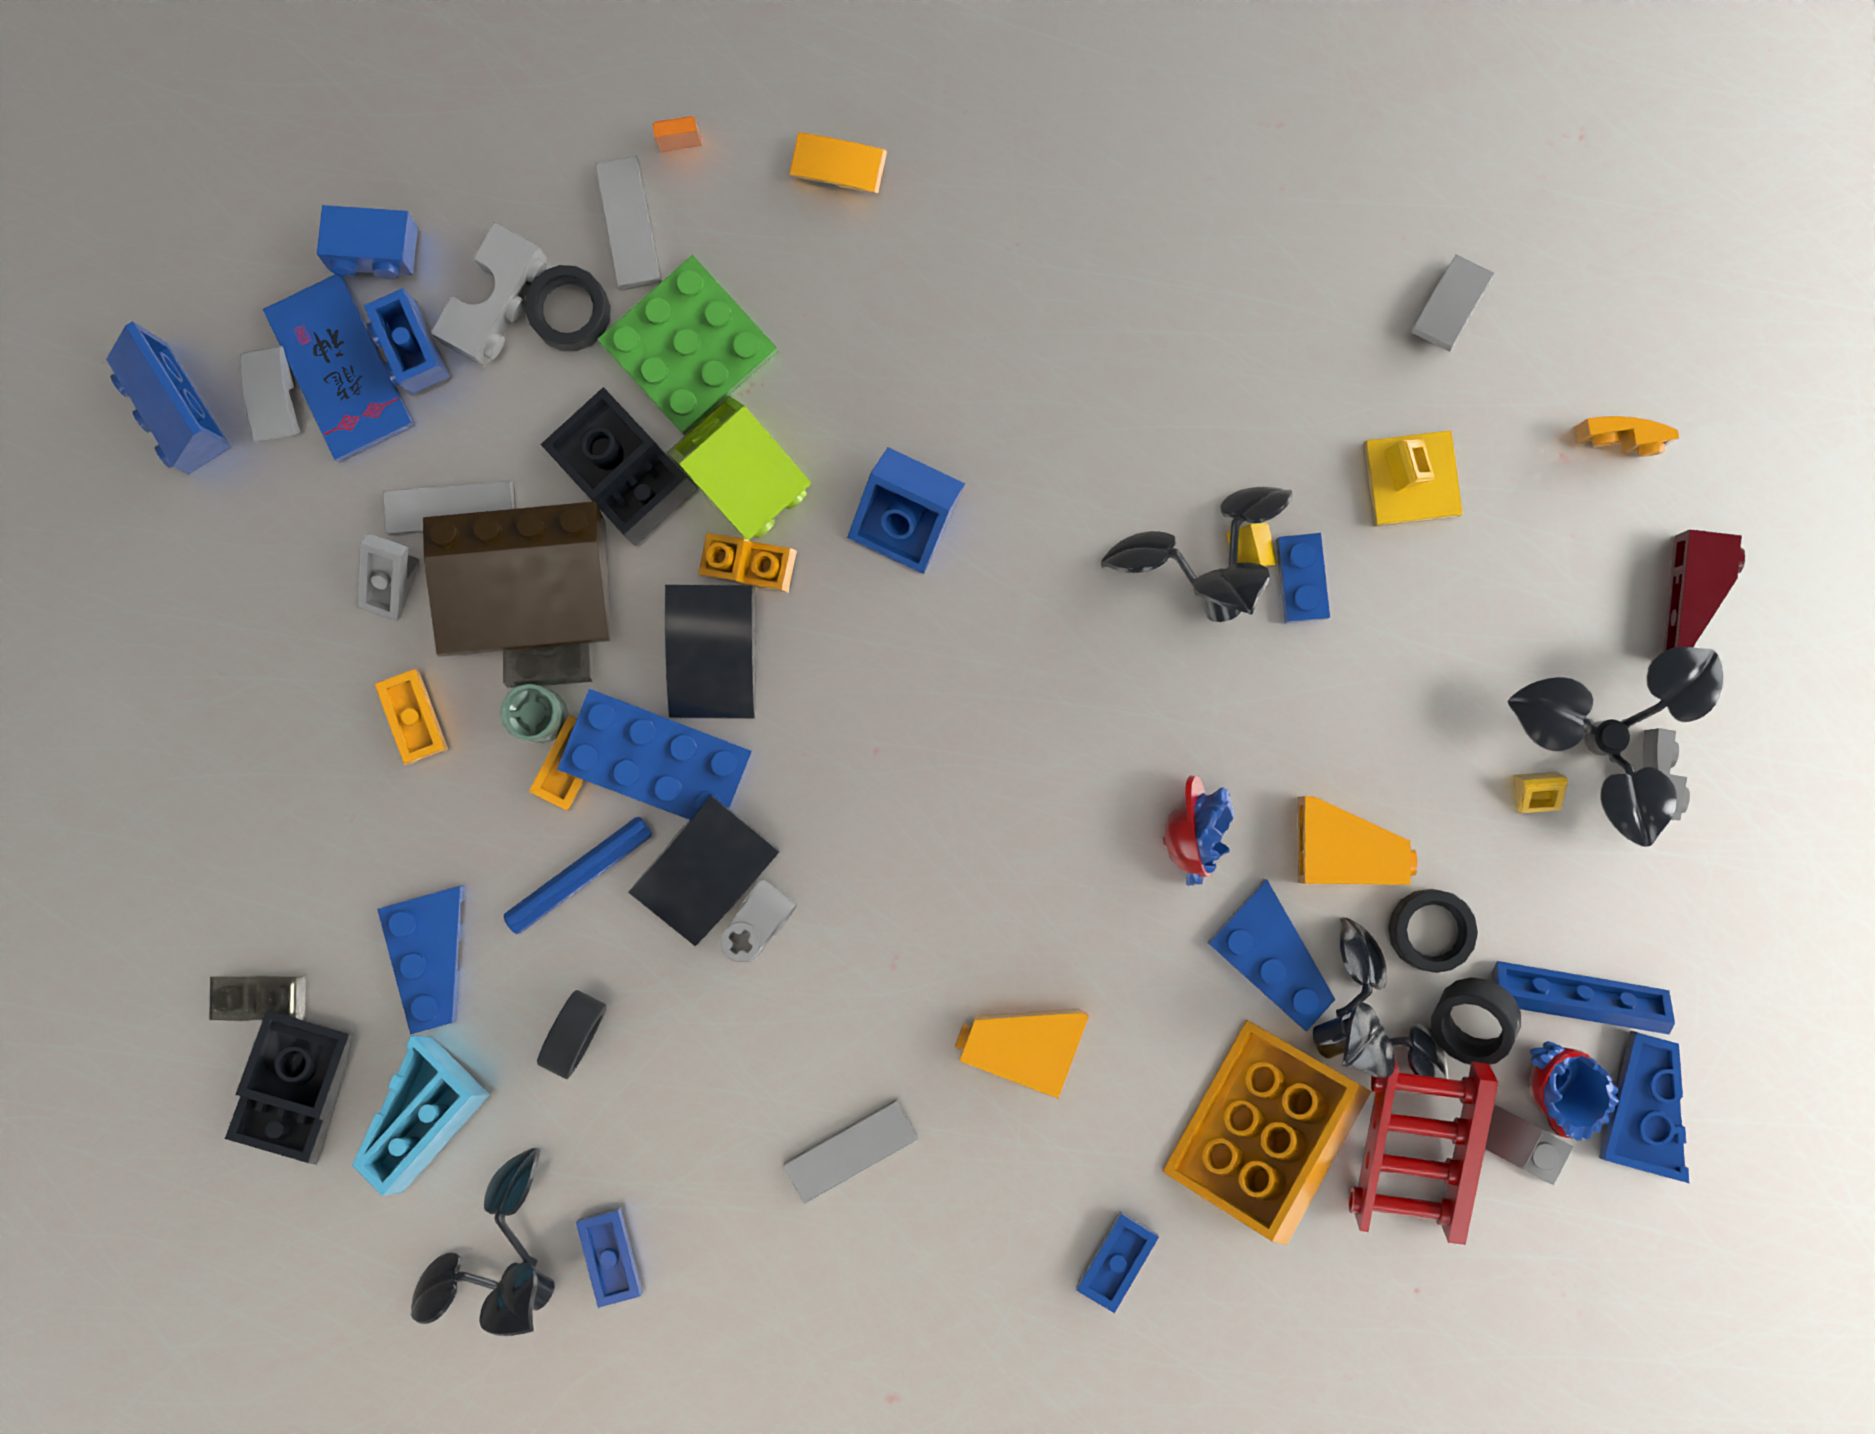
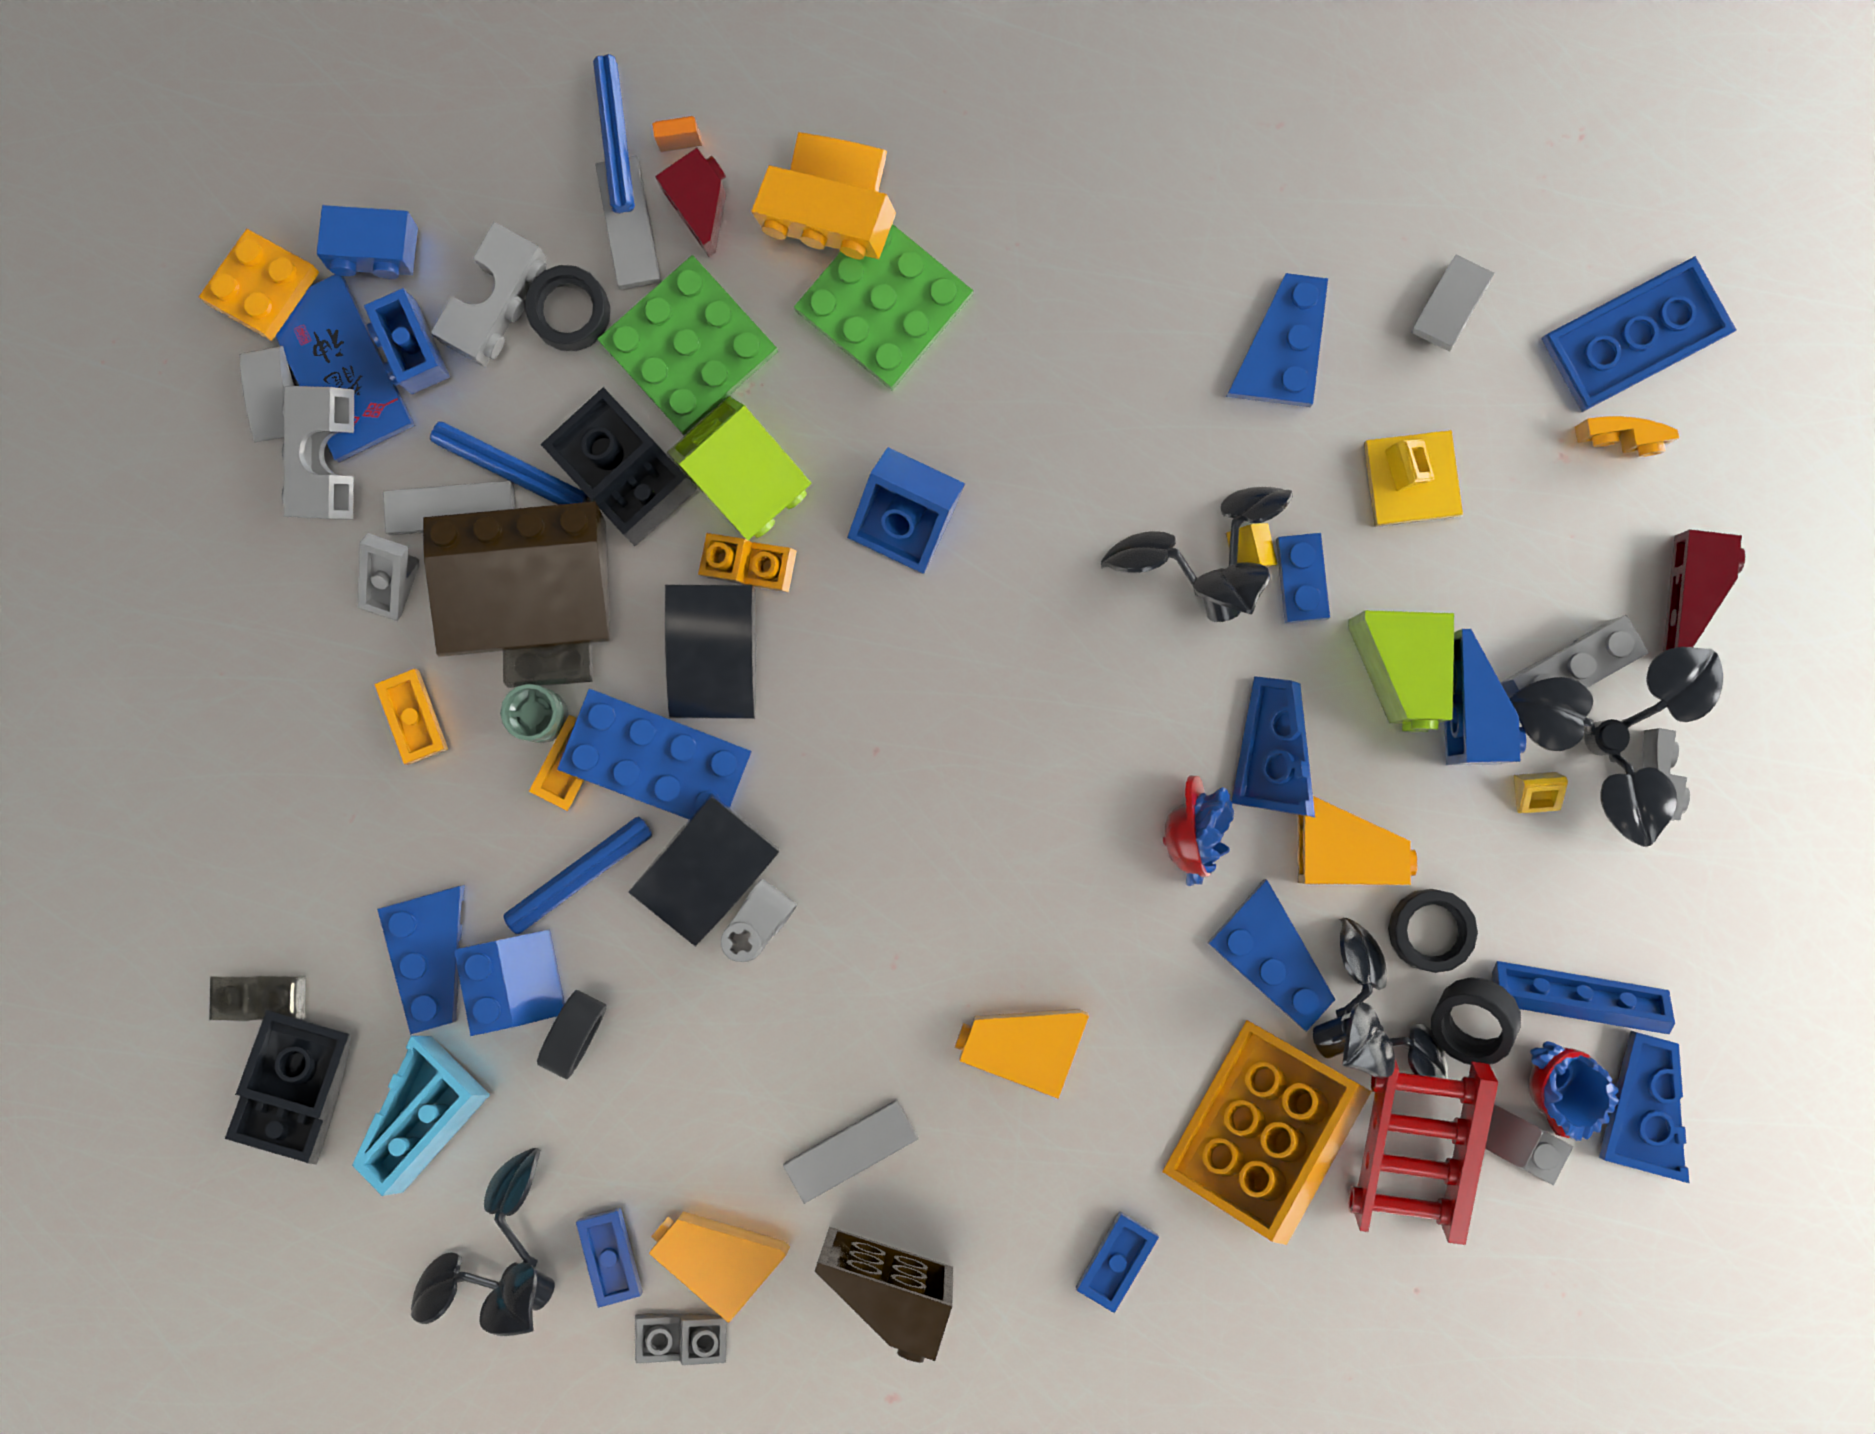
(165, 400): blue slope -> none
(259, 284): none -> light orange plate
(309, 422): none -> light grey arch
(505, 465): none -> blue axle
(509, 982): none -> blue slope
(613, 134): none -> blue axle
(680, 1338): none -> light grey slope
(697, 195): none -> dark red slope
(717, 1259): none -> light orange slope
(823, 213): none -> light orange brick
(885, 307): none -> bright green plate
(891, 1290): none -> dark brown slope
(1274, 751): none -> blue wing
(1286, 347): none -> blue wing
(1408, 664): none -> lime slope
(1483, 718): none -> blue slope
(1588, 658): none -> light grey arch
(1638, 334): none -> blue tile

